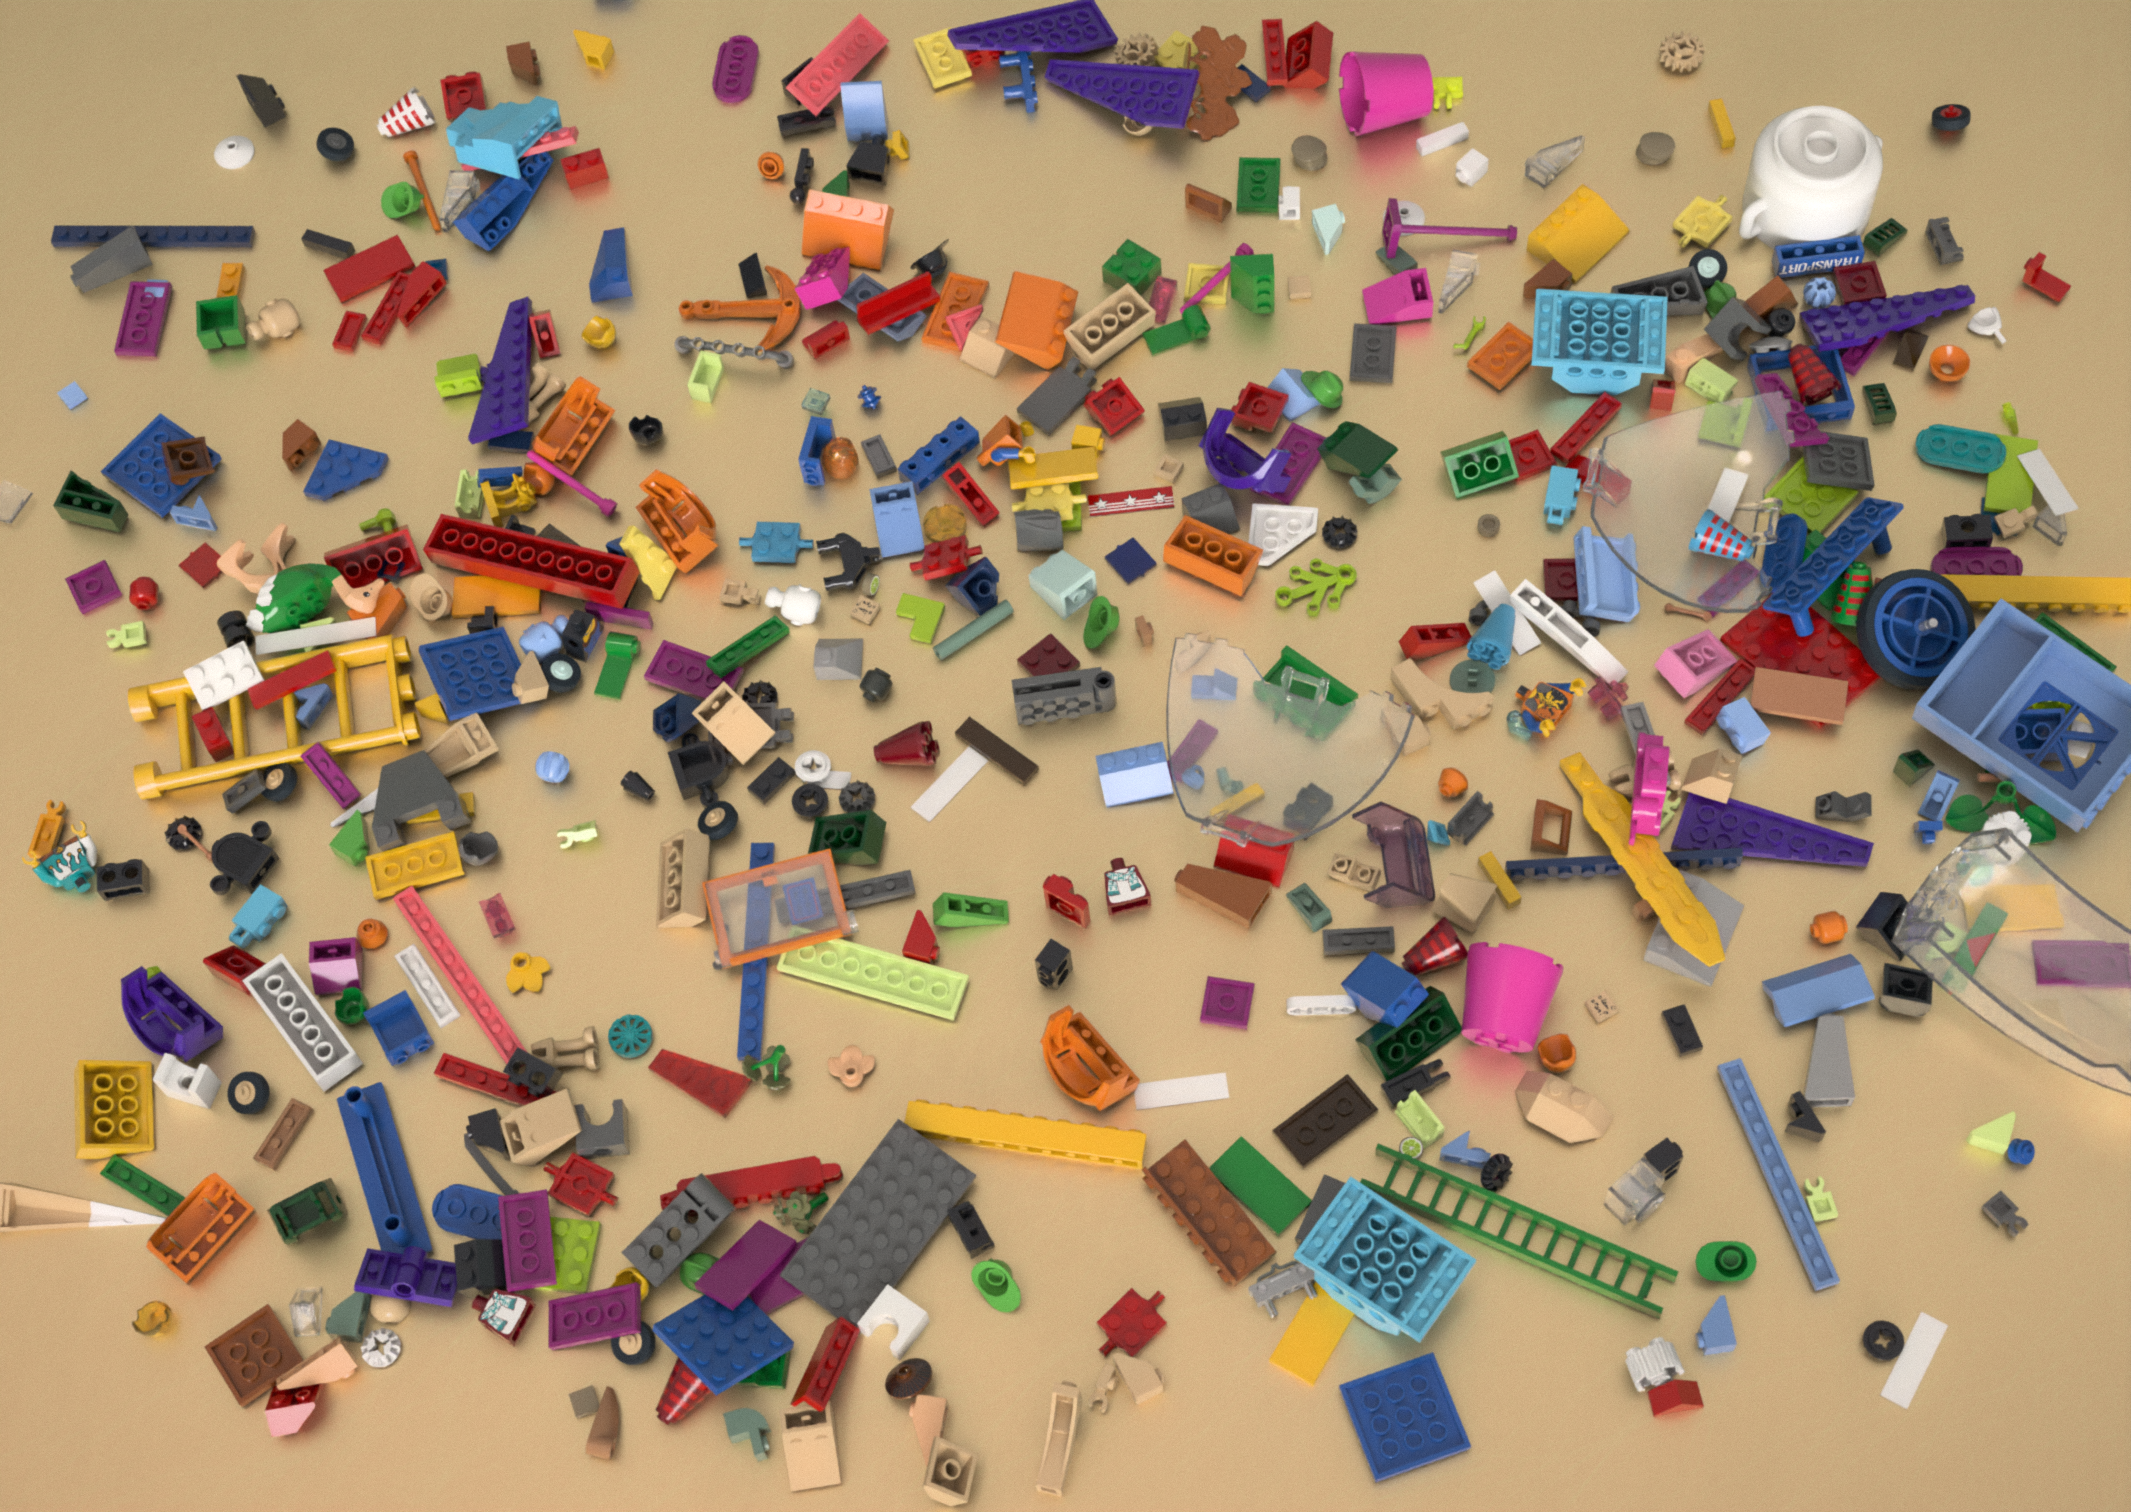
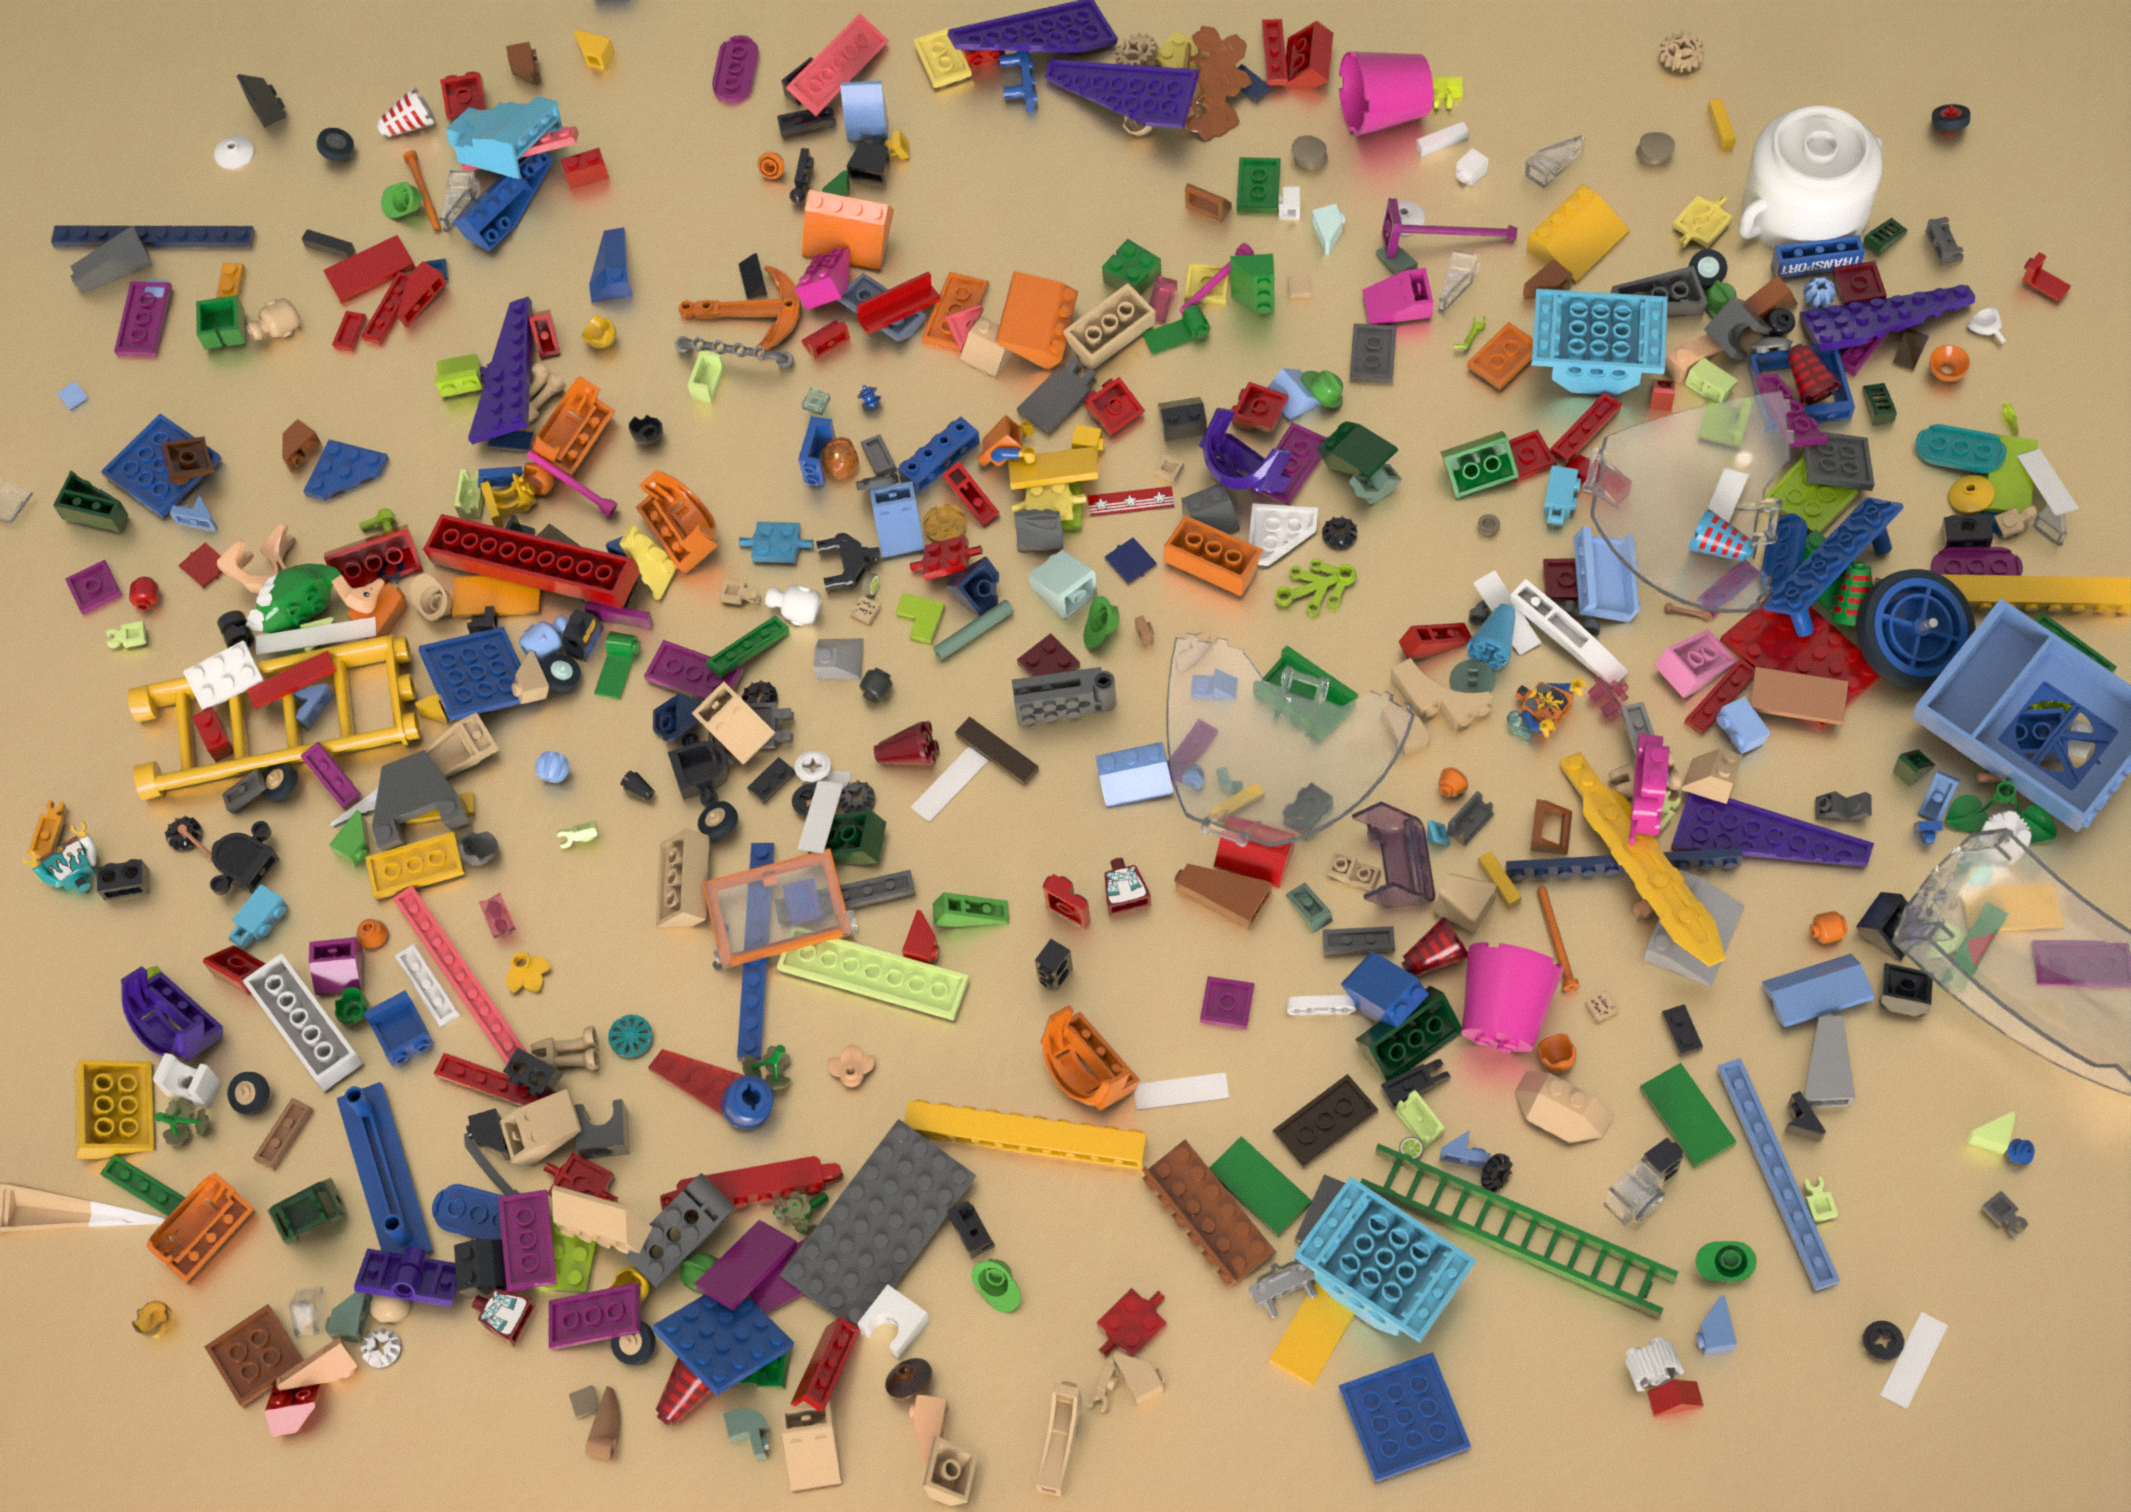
(180, 1113): none -> olive plant
(598, 1220): none -> tan slope
(747, 1102): none -> blue wheel
(820, 816): none -> white sticker
(876, 482): none -> dark grey tile
(933, 262): black piece -> none
(1570, 982): none -> orange bar
(1687, 1115): none -> green tile
(1971, 501): none -> yellow dish

